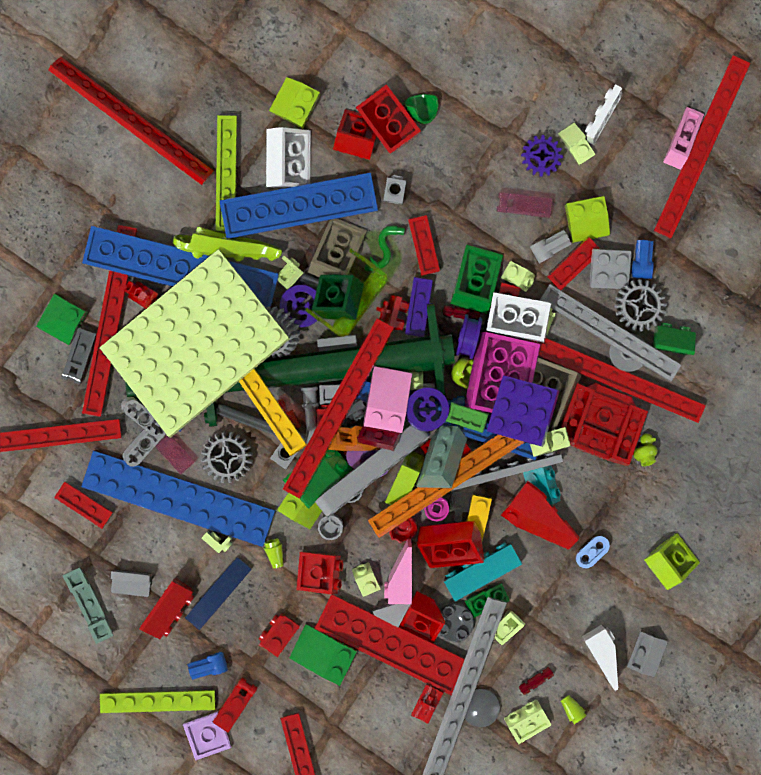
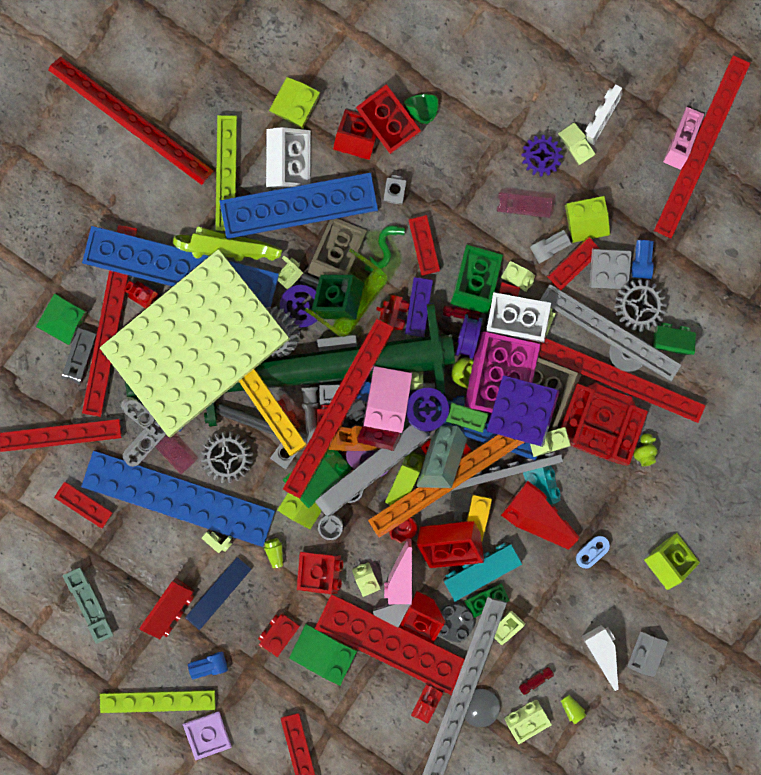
(130, 583): light grey panel -> none
(234, 705): red plate -> none
(437, 510): dark pink wheel -> none

